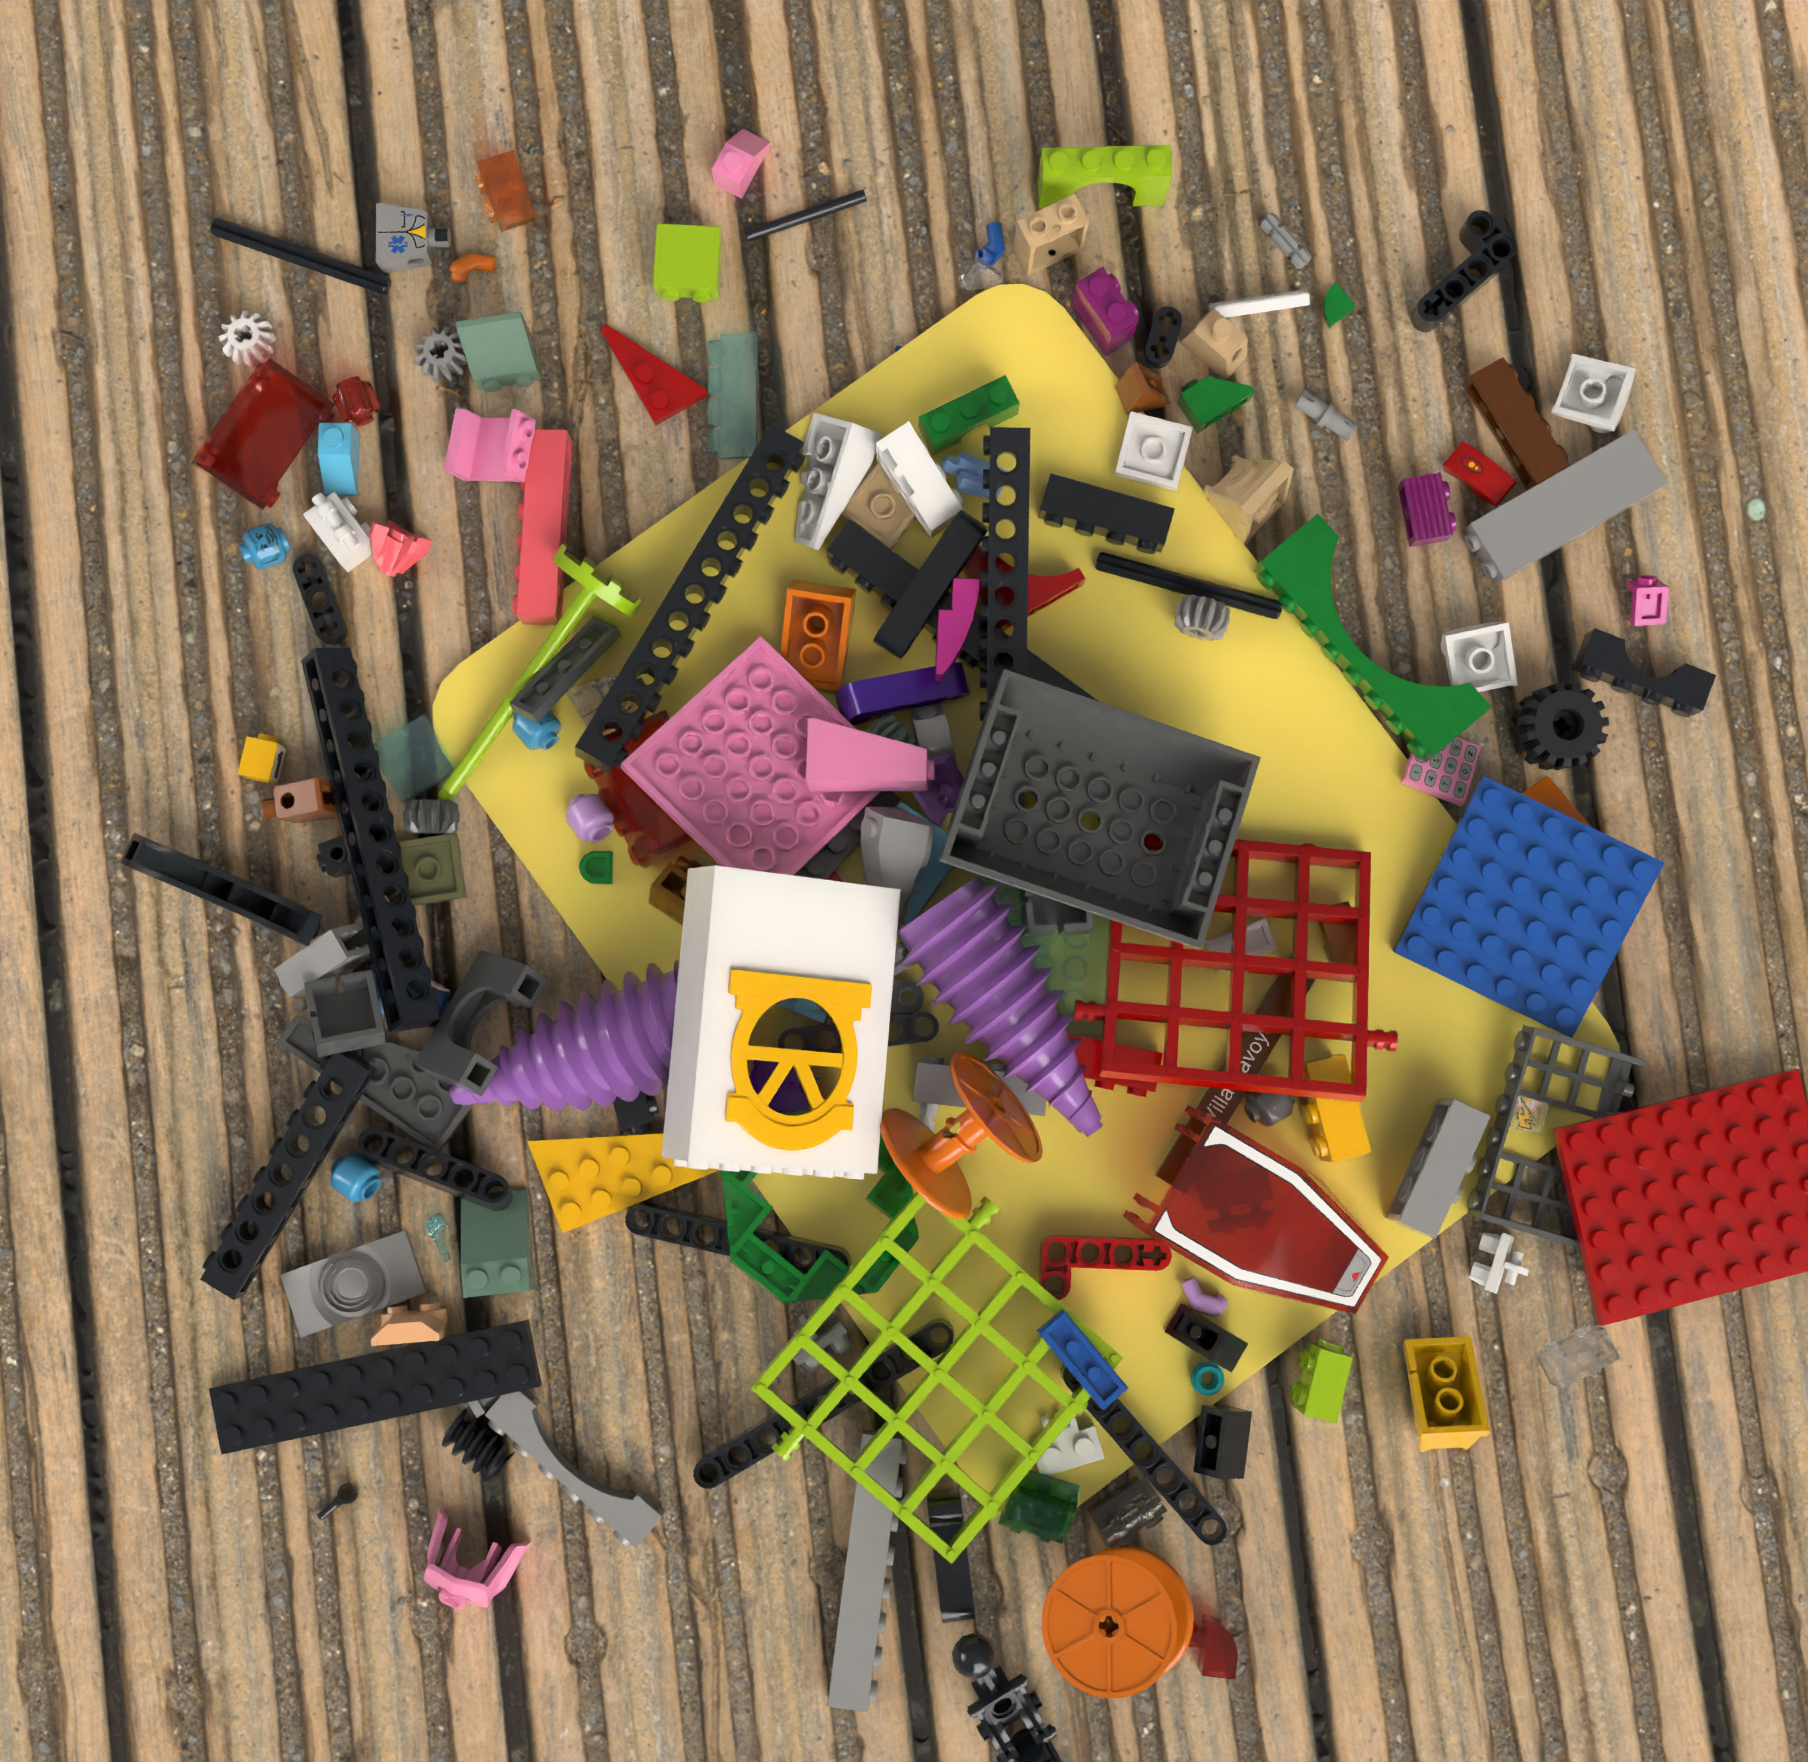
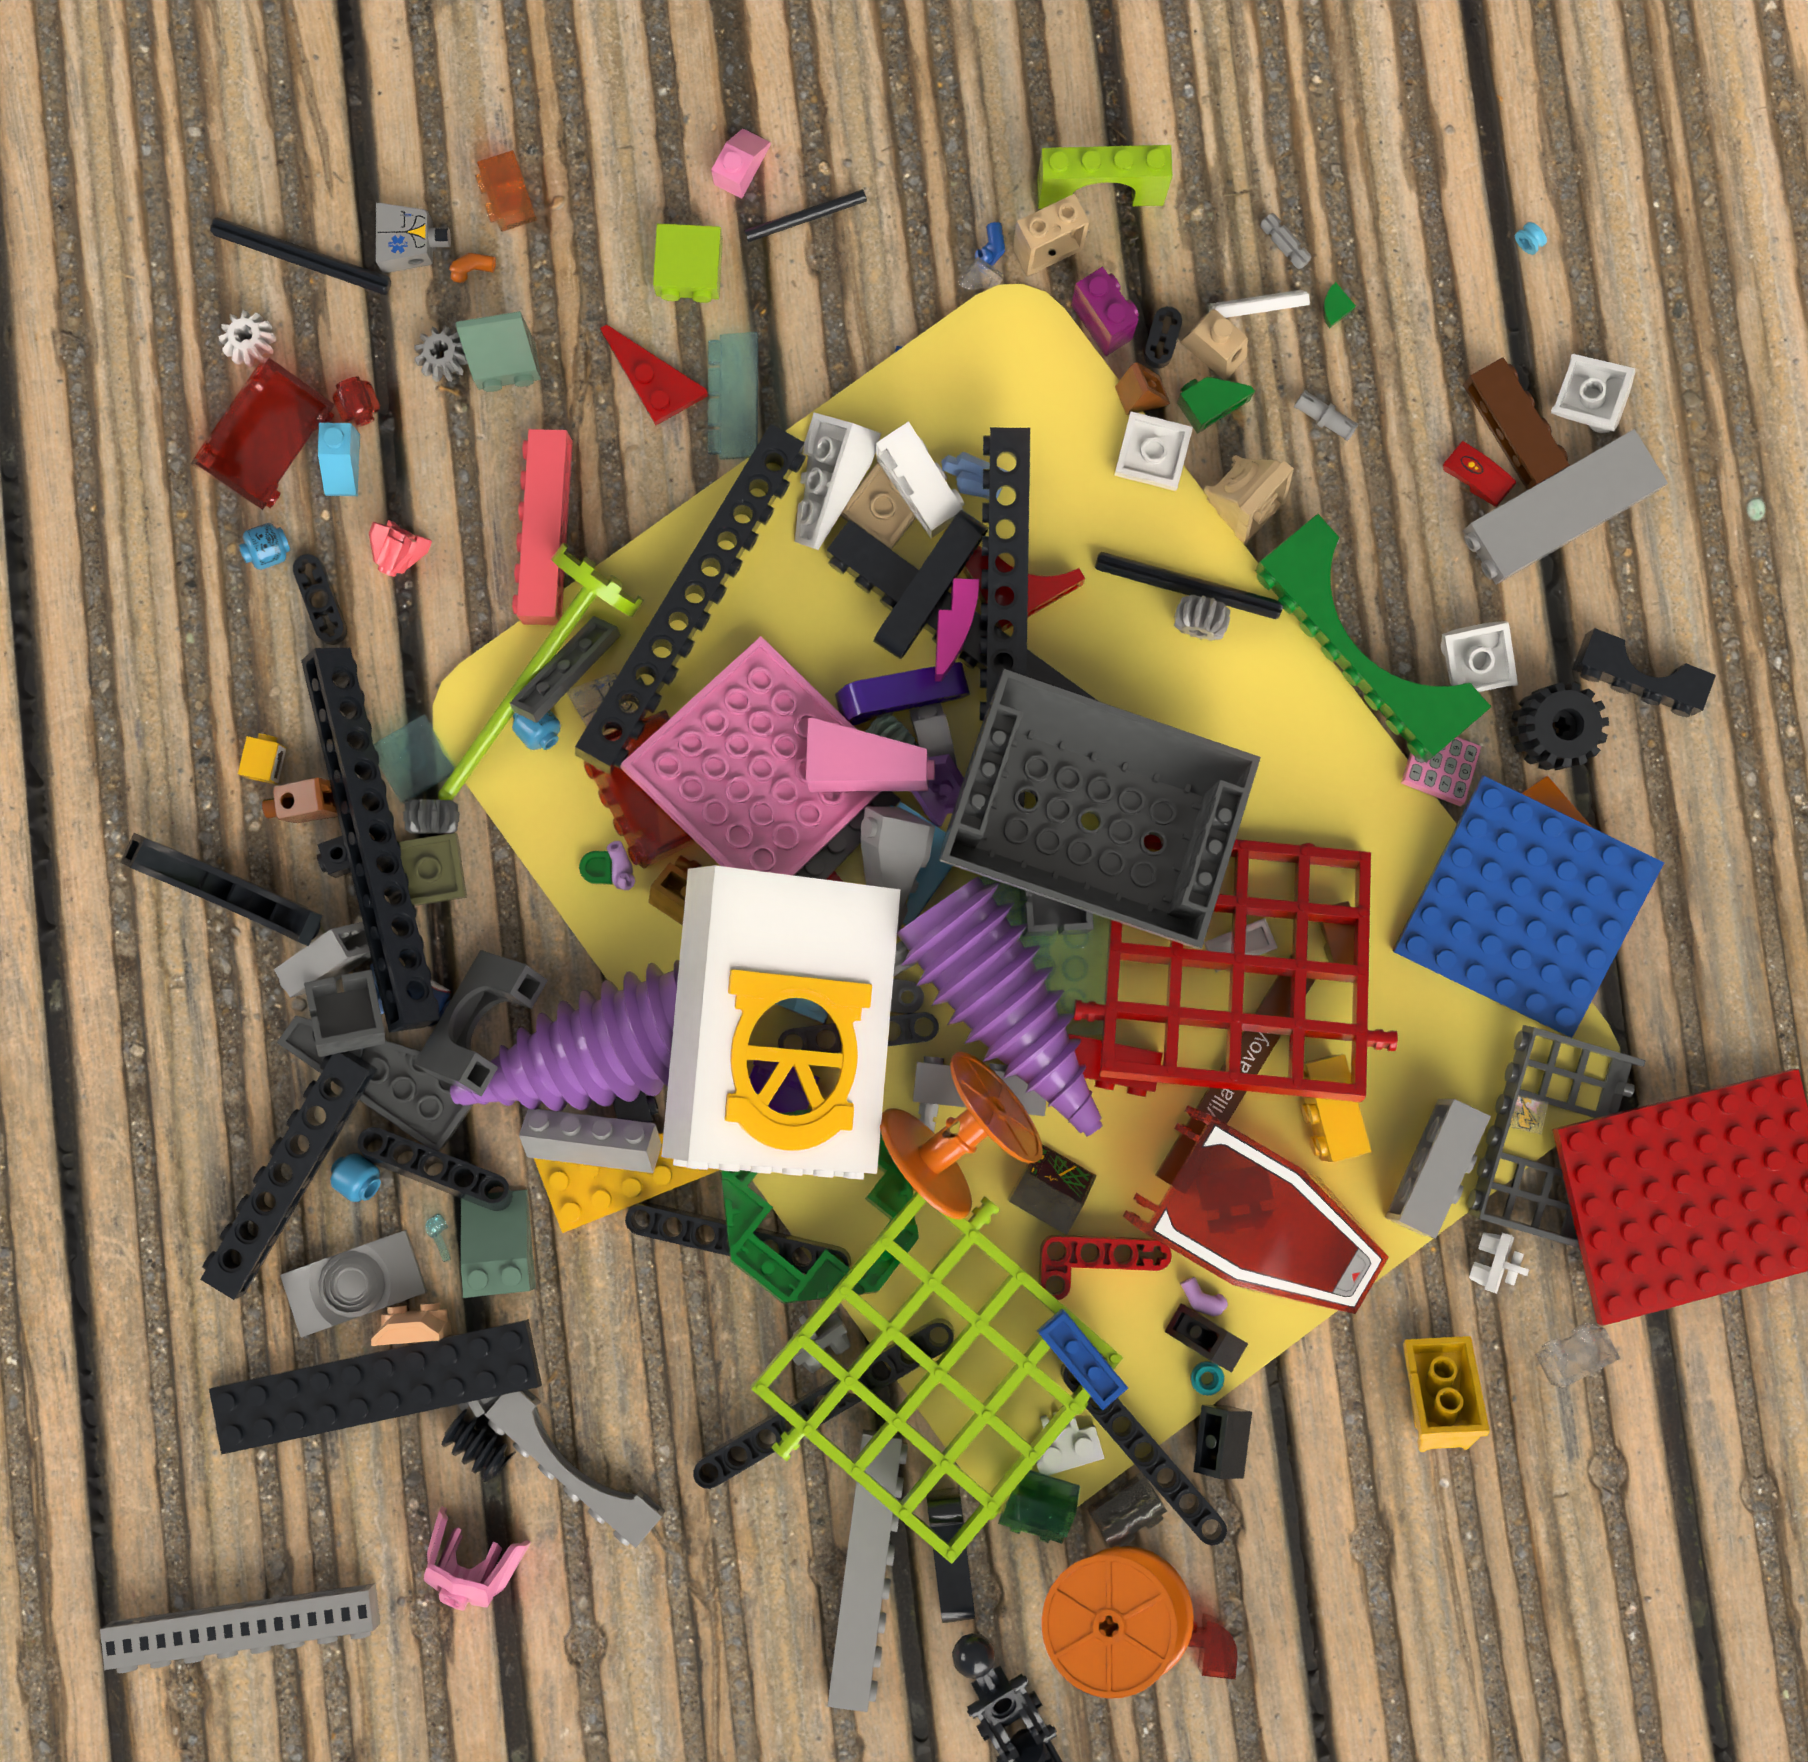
(240, 1627): none -> light grey brick
(337, 1502): black hand -> none
(339, 529): white brick -> none
(489, 447): bright pink panel -> none
(589, 817): lavender head -> none
(590, 1140): none -> light grey brick
(621, 866): none -> lavender arm
(818, 631): orange slope -> none
(982, 406): green arch -> none
(1053, 1190): none -> clear smoke slope
(1105, 513): black brick -> none
(1268, 1107): dark grey head -> none
(1321, 1380): lime brick -> none
(1426, 509): magenta brick -> none
(1460, 278): black beam -> none
(1530, 238): none -> medium azure bush
(1648, 601): bracket -> none

